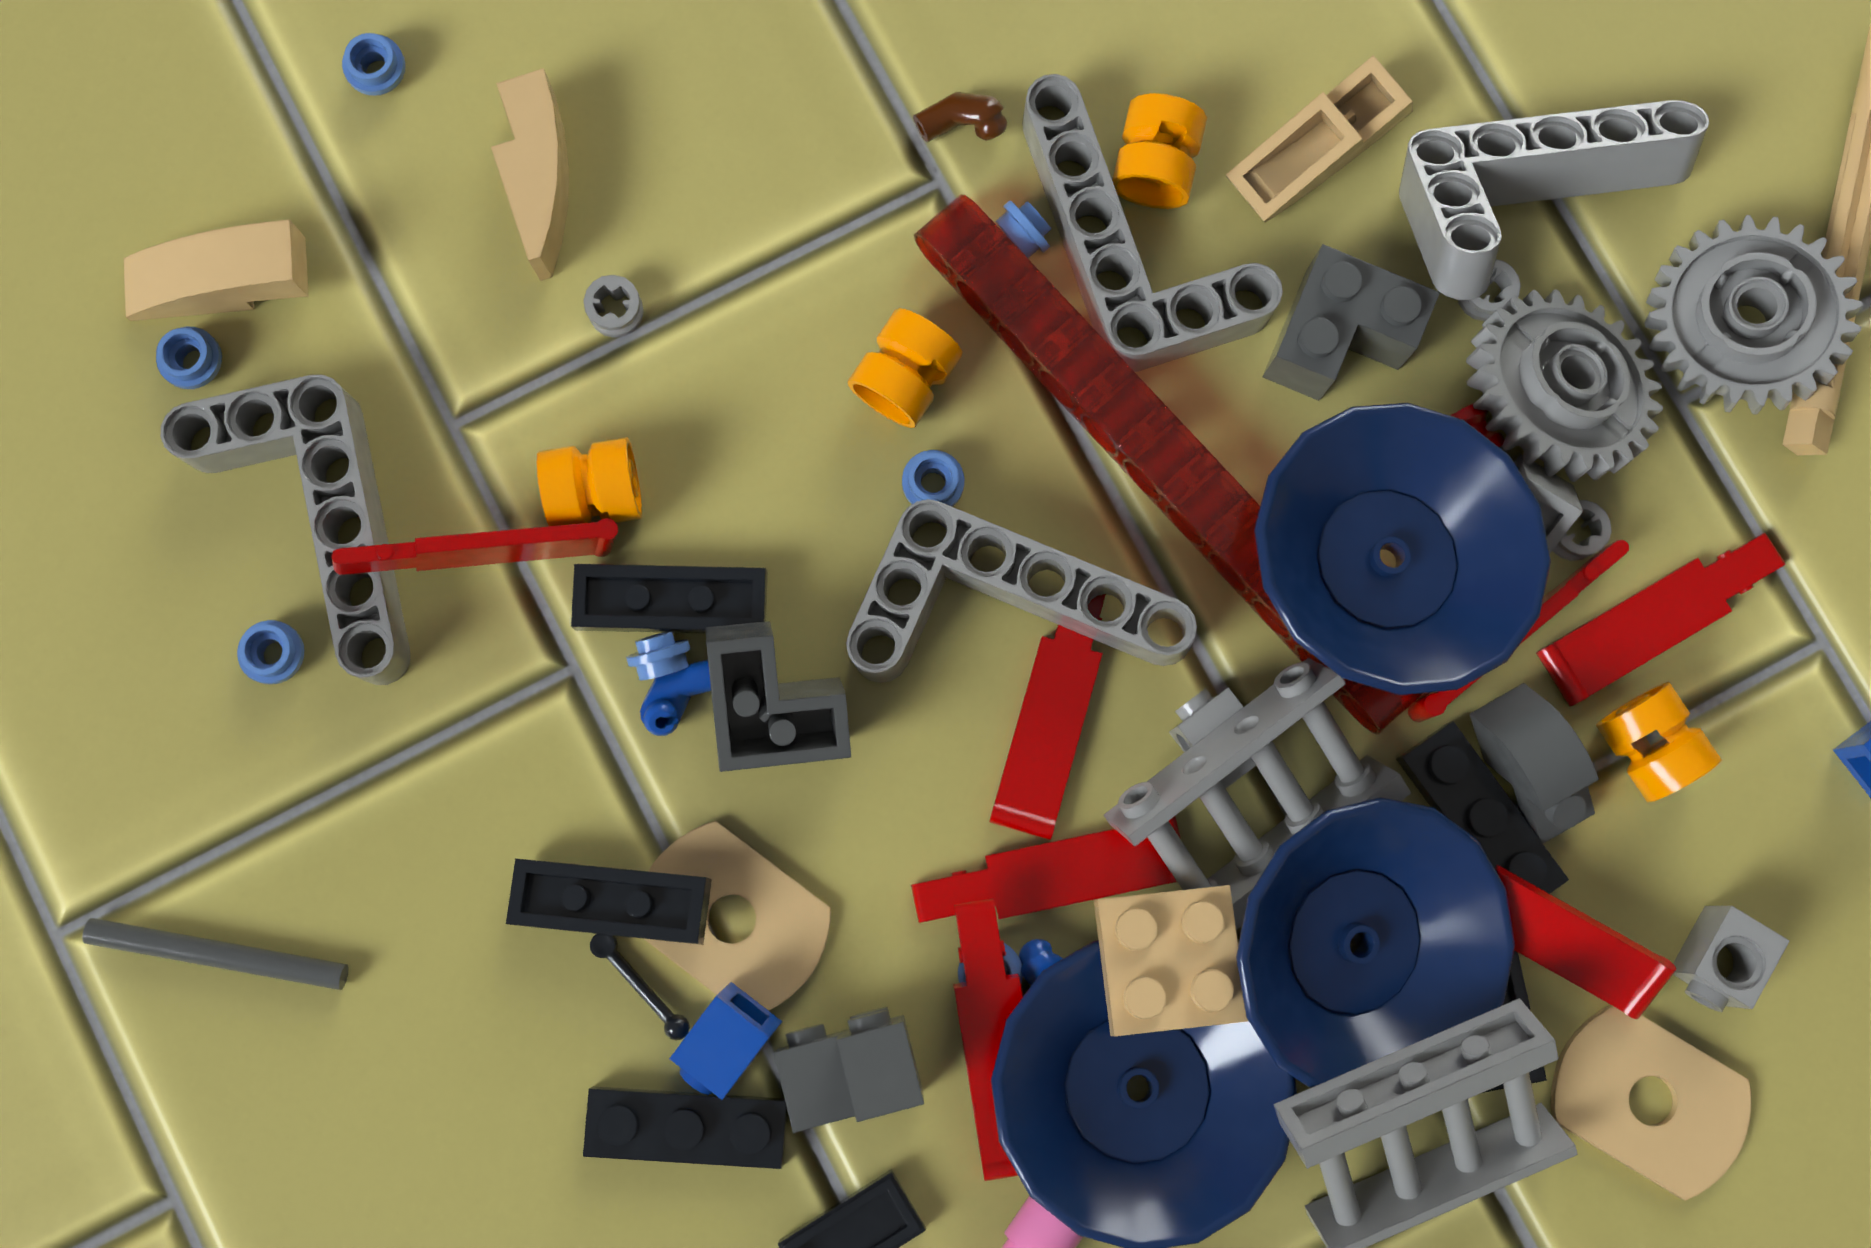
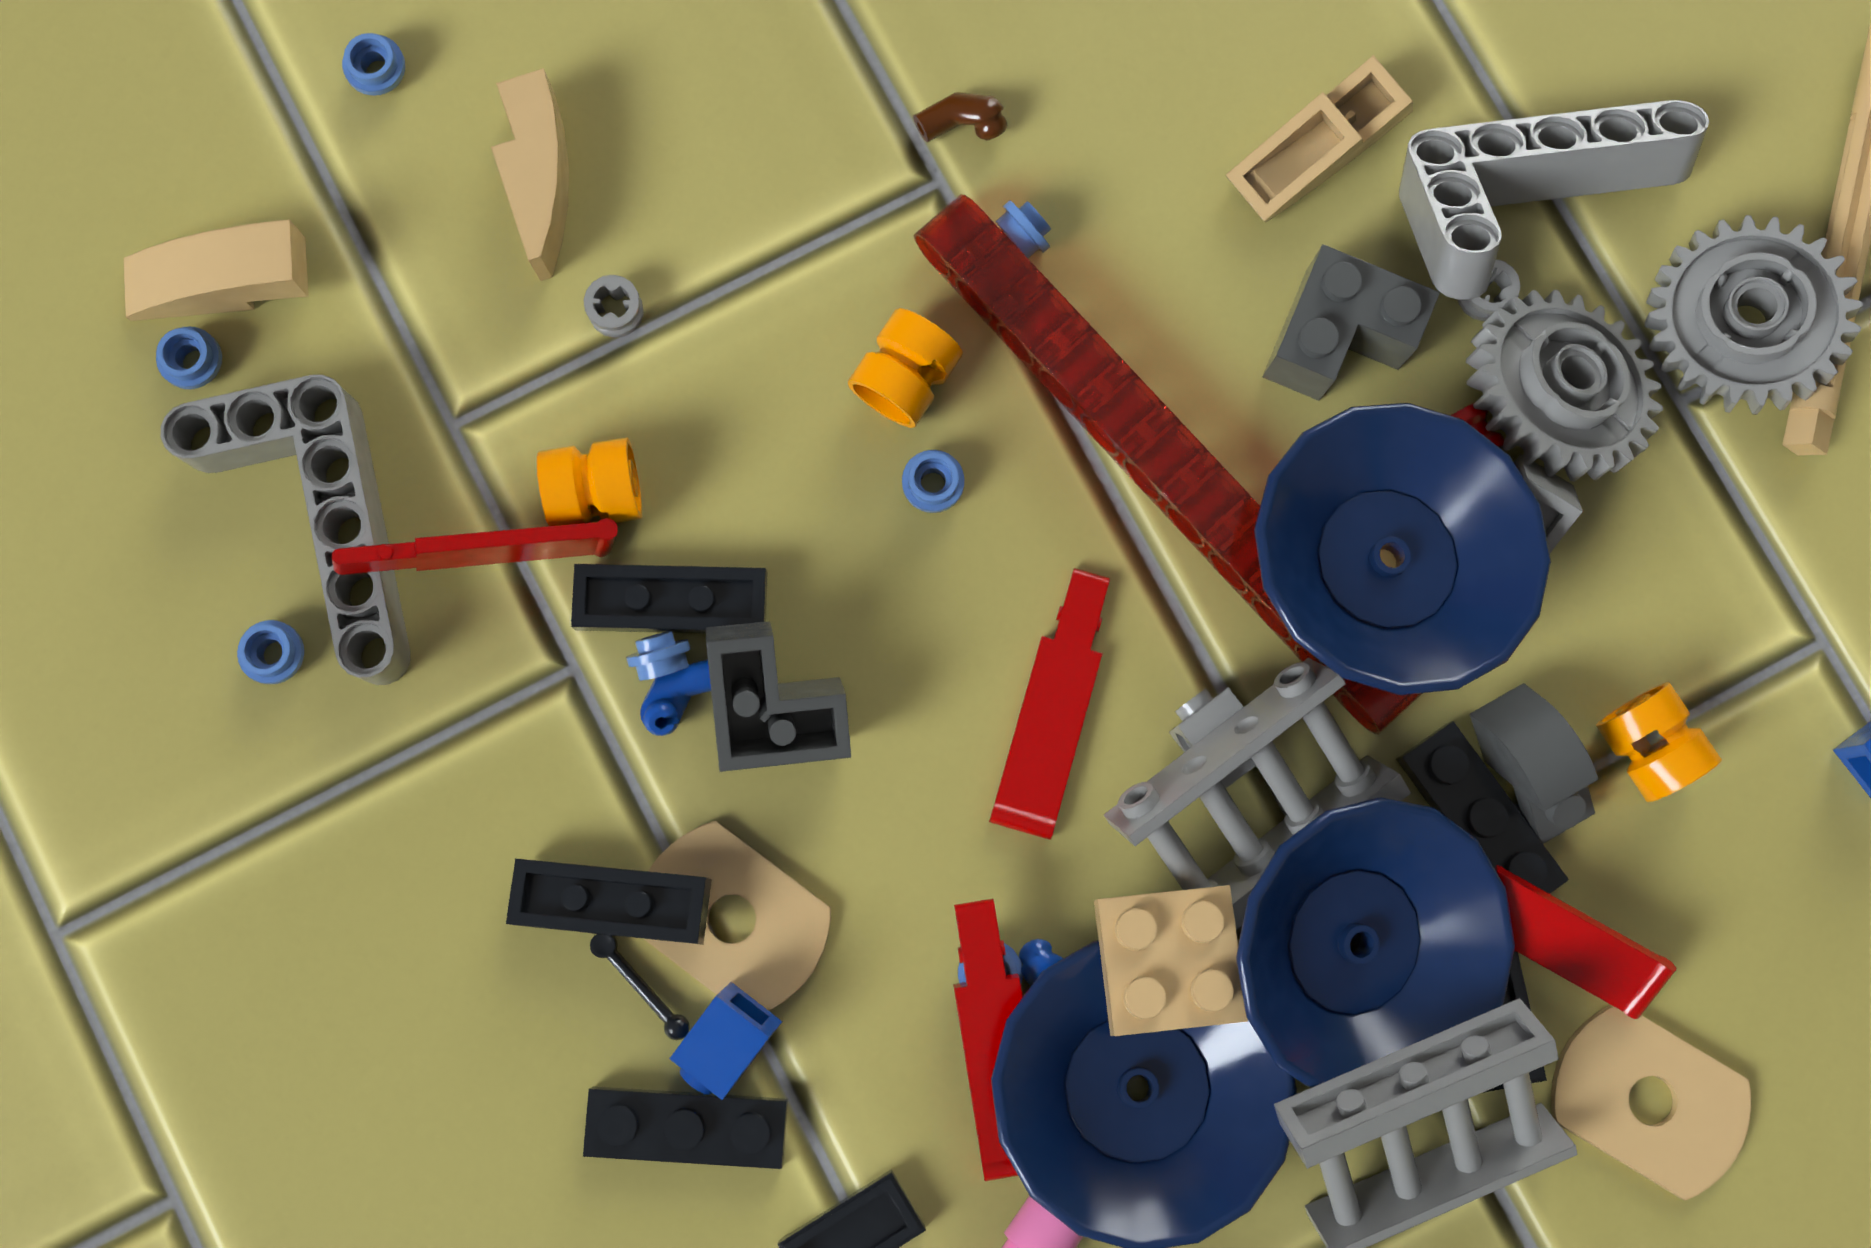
(215, 953): dark grey bar -> none
(849, 1072): dark grey brick -> none
(1008, 584): light grey beam -> none
(1048, 876): red piece -> none
(1115, 250): light grey beam -> none
(1160, 142): light orange wheel -> none
(1435, 703): red piece -> none
(1600, 530): light grey bush -> none
(1654, 619): red piece -> none
(1754, 955): light grey brick -> none

